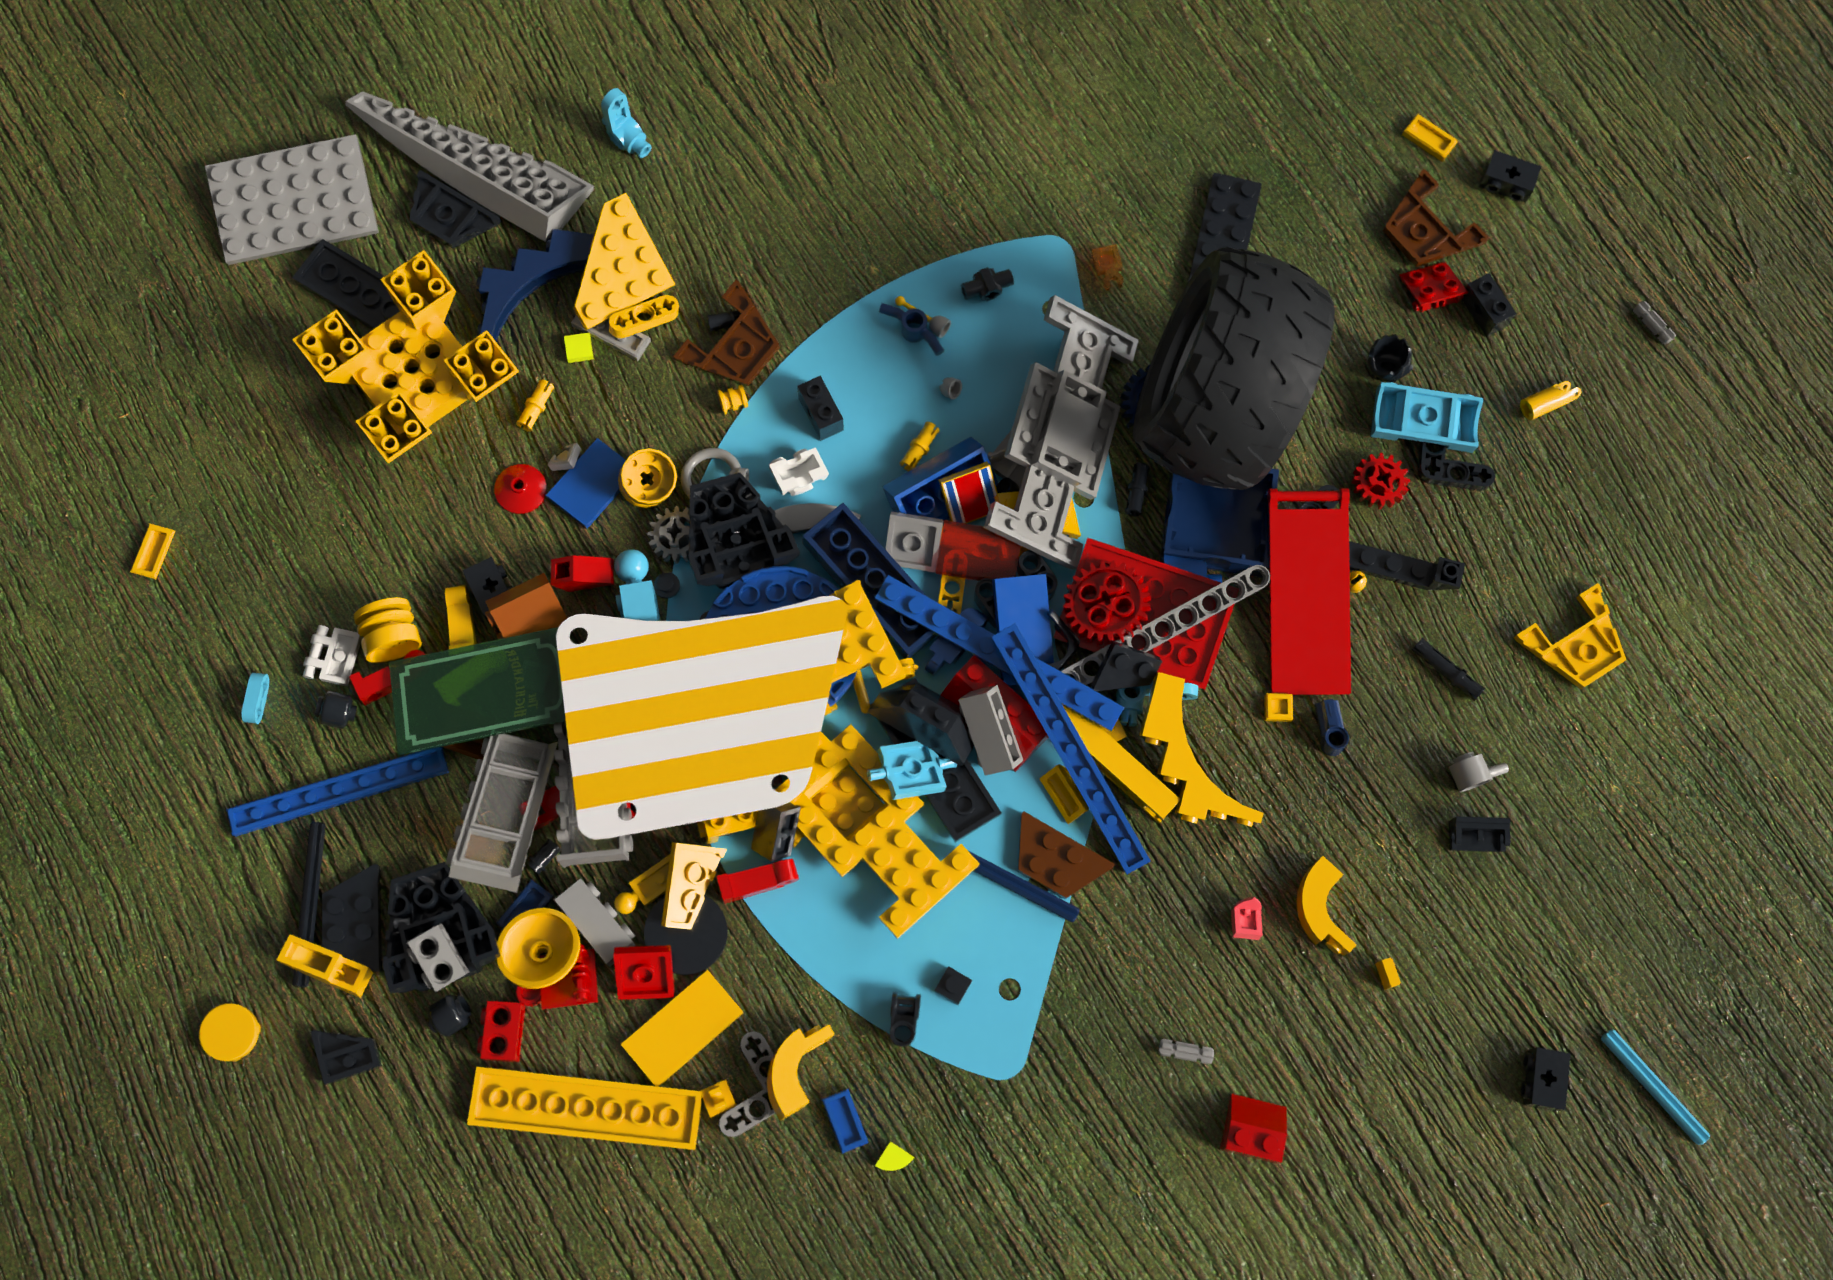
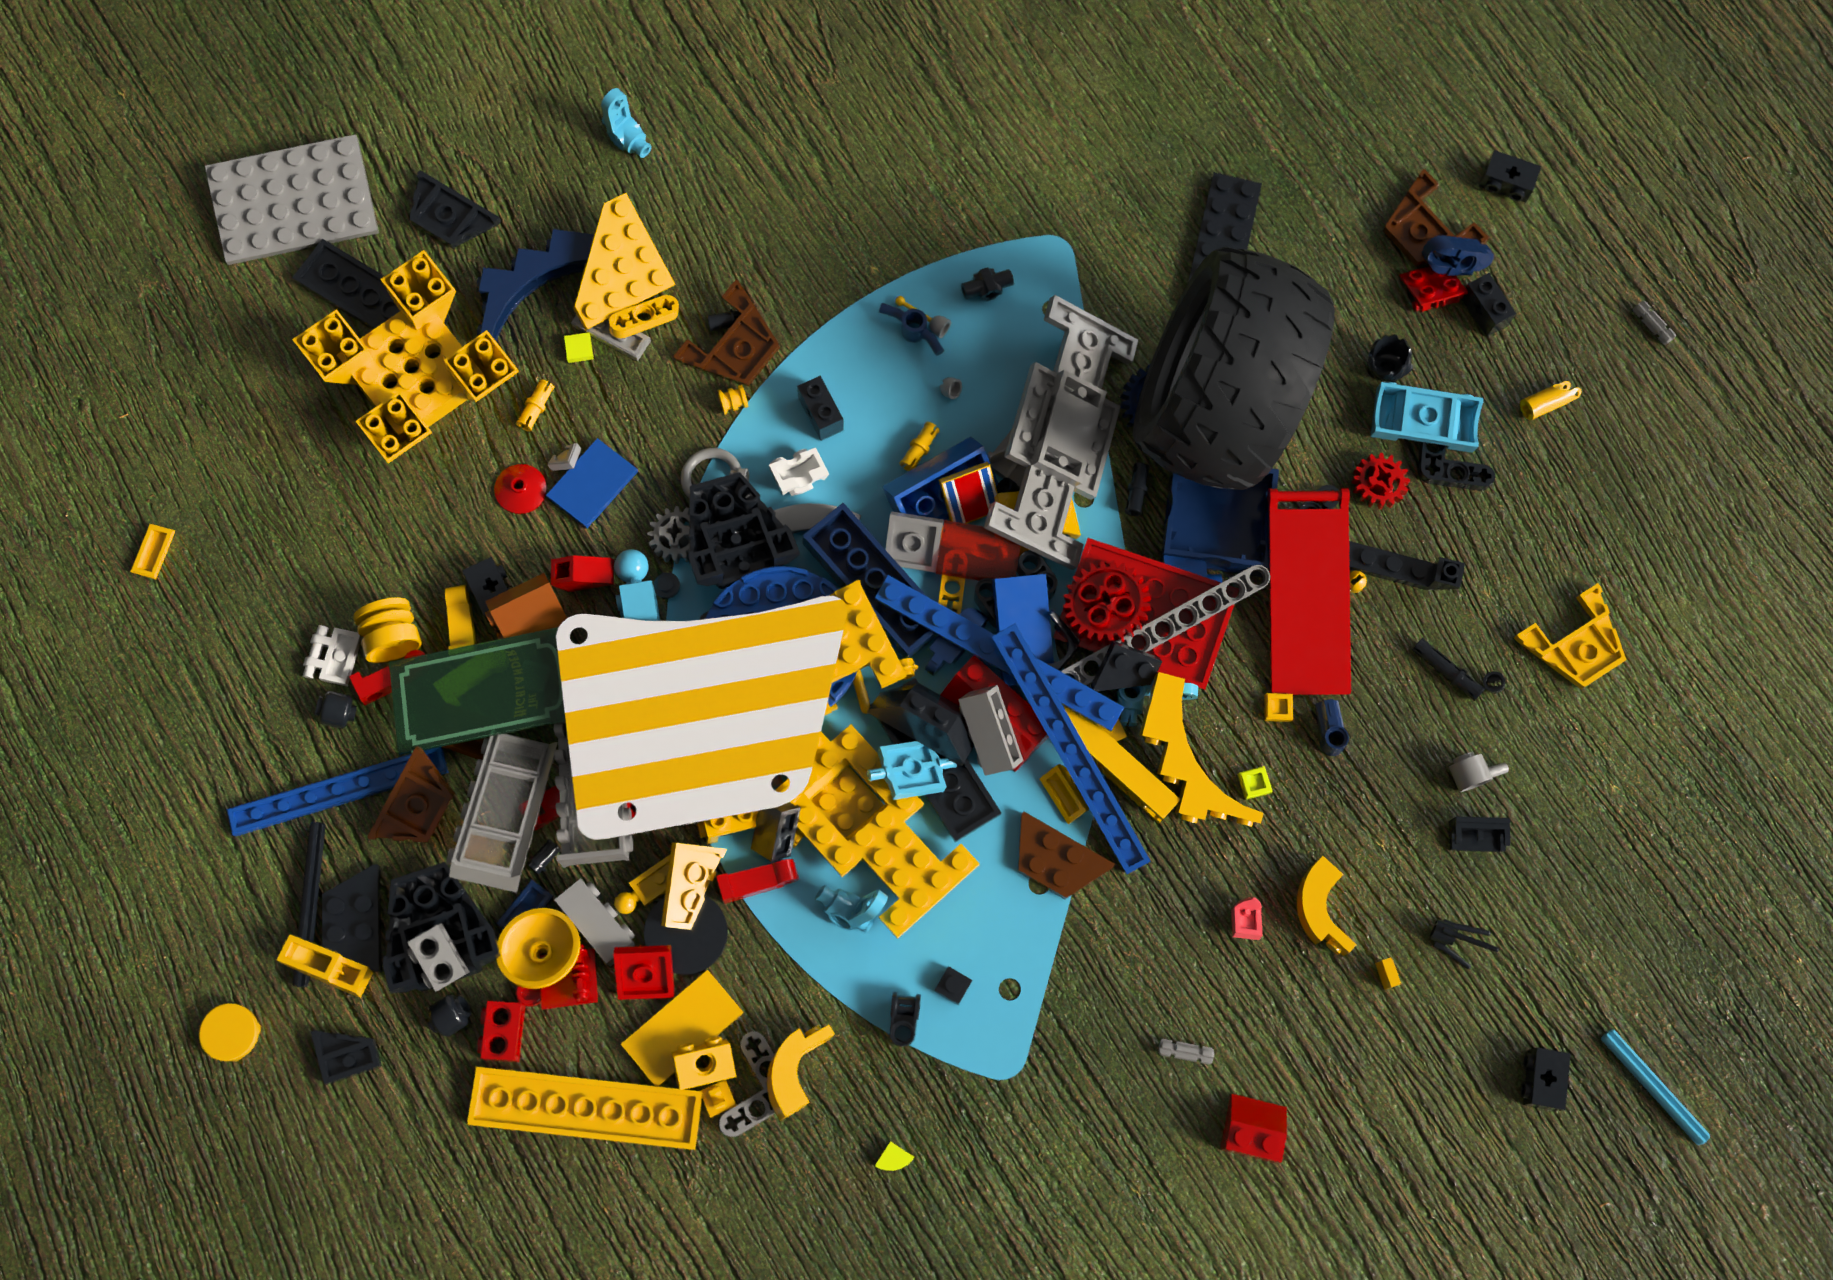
(255, 698): medium azure beam -> none
(414, 803): none -> reddish brown wing
(507, 183): light grey wedge -> none
(645, 463): yellow wheel -> none
(719, 1068): none -> yellow brick
(845, 1121): blue tile -> none
(849, 910): none -> medium azure piece
(1026, 889): dark blue axle -> none
(1108, 263): clear orange plate -> none
(1254, 783): none -> neon yellow tile
(1429, 137): yellow tile -> none
(1446, 932): none -> black plant
(1456, 255): none -> dark blue piece
(1494, 677): none -> black hinge

